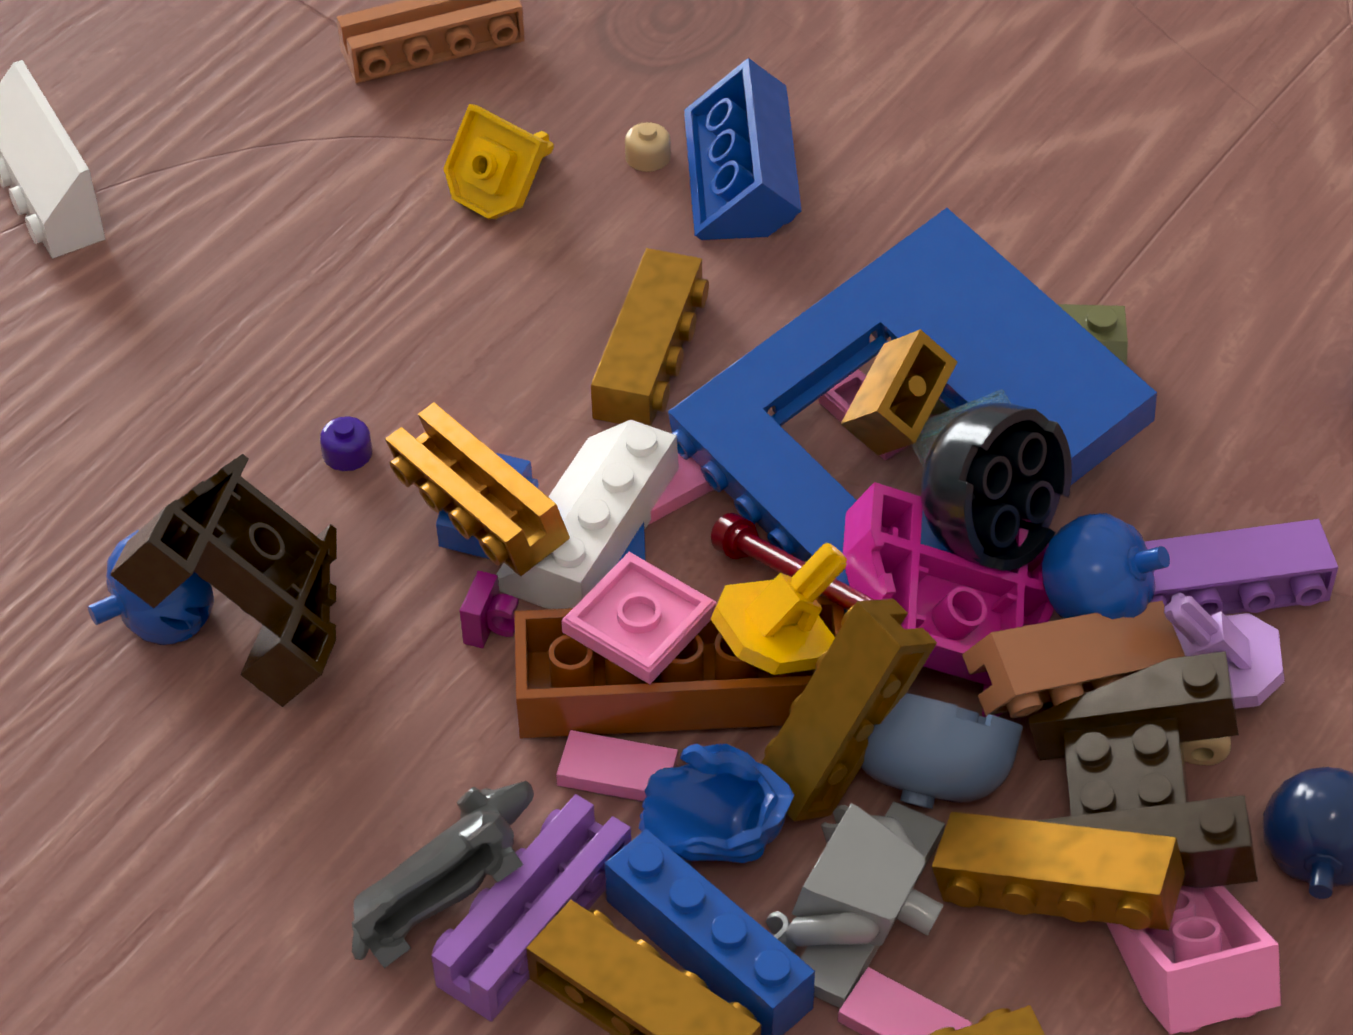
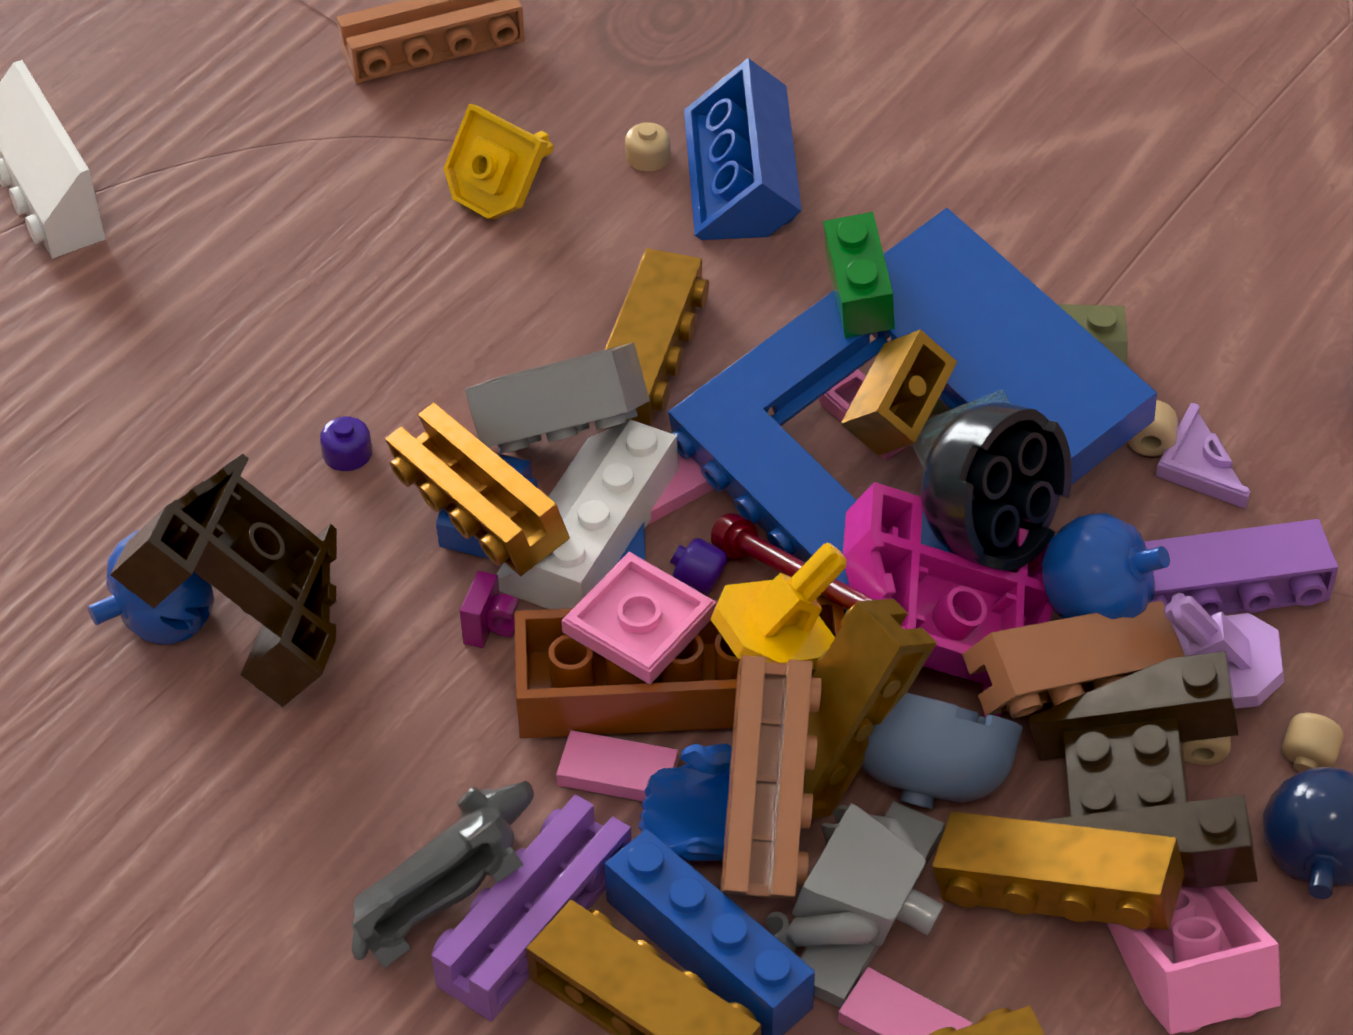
(558, 399): none -> light grey brick
(699, 565): none -> dark purple piece
(768, 779): none -> nougat brick
(859, 274): none -> green brick
(1159, 434): none -> tan piece
(1201, 462): none -> lavender tile
(1312, 741): none -> tan piece

